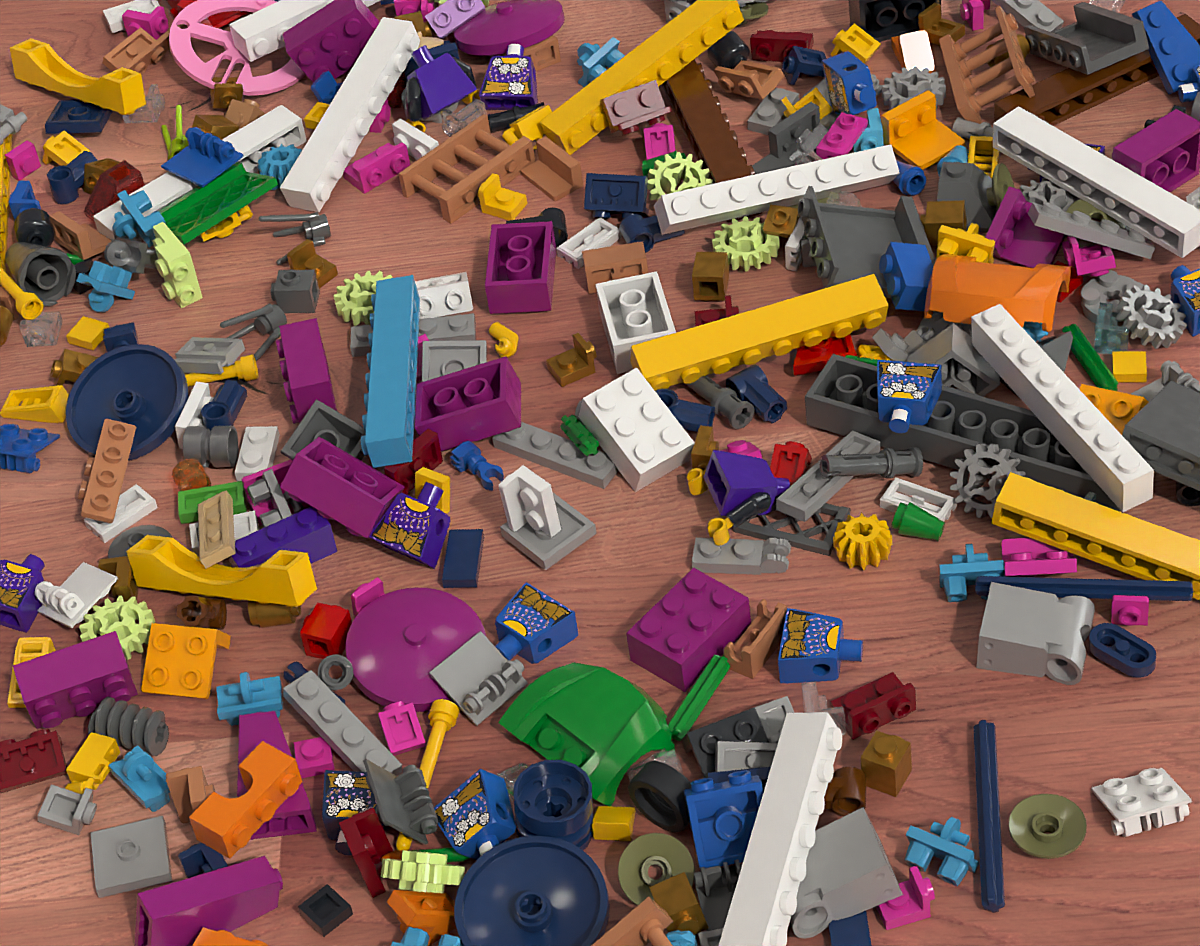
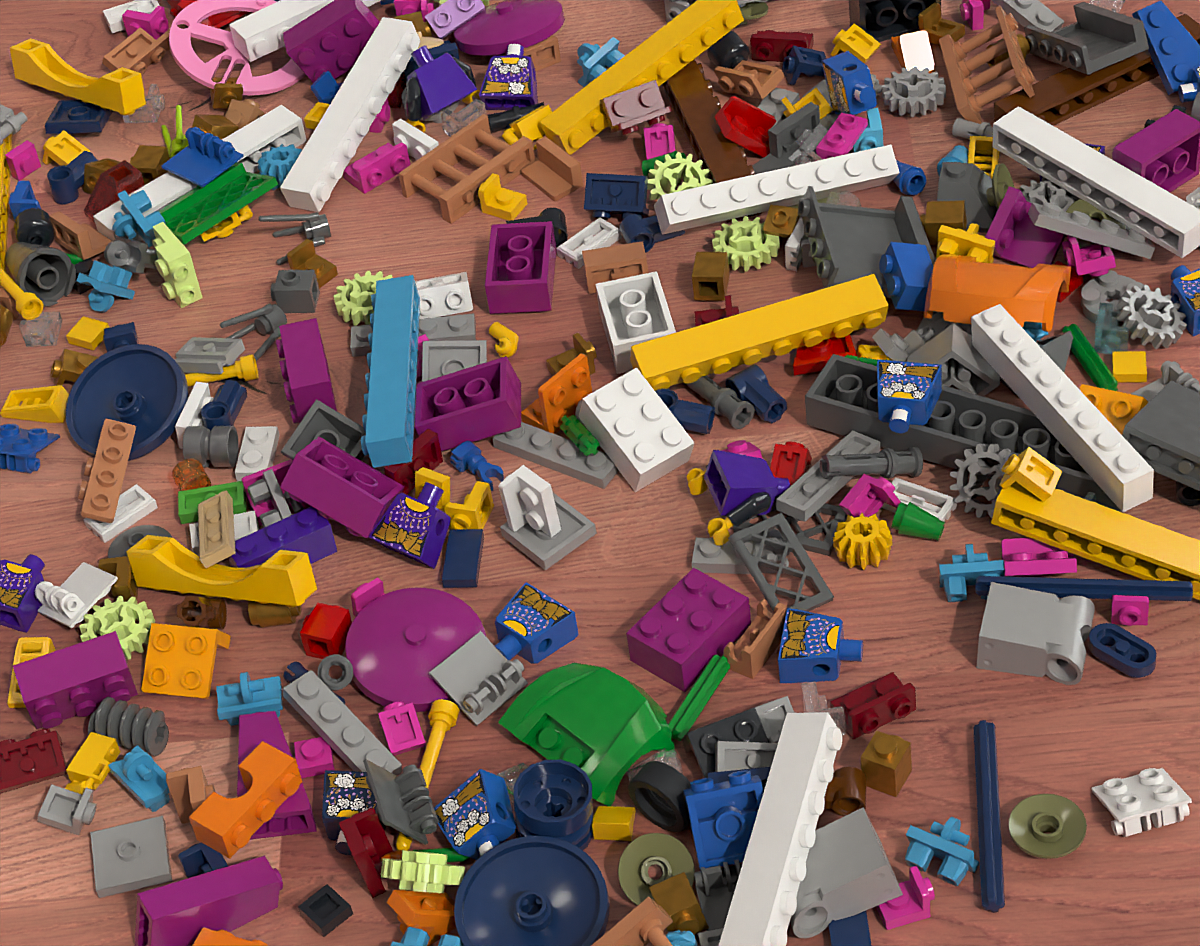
(149, 161): none -> pearl gold brick
(474, 511): none -> yellow bracket
(559, 396): none -> orange bracket
(703, 447): pearl gold bracket -> none
(745, 125): none -> red bracket
(792, 545): none -> dark grey window
(869, 496): none -> dark pink bracket
(917, 132): light orange bracket -> none
(1032, 473): none -> yellow bracket

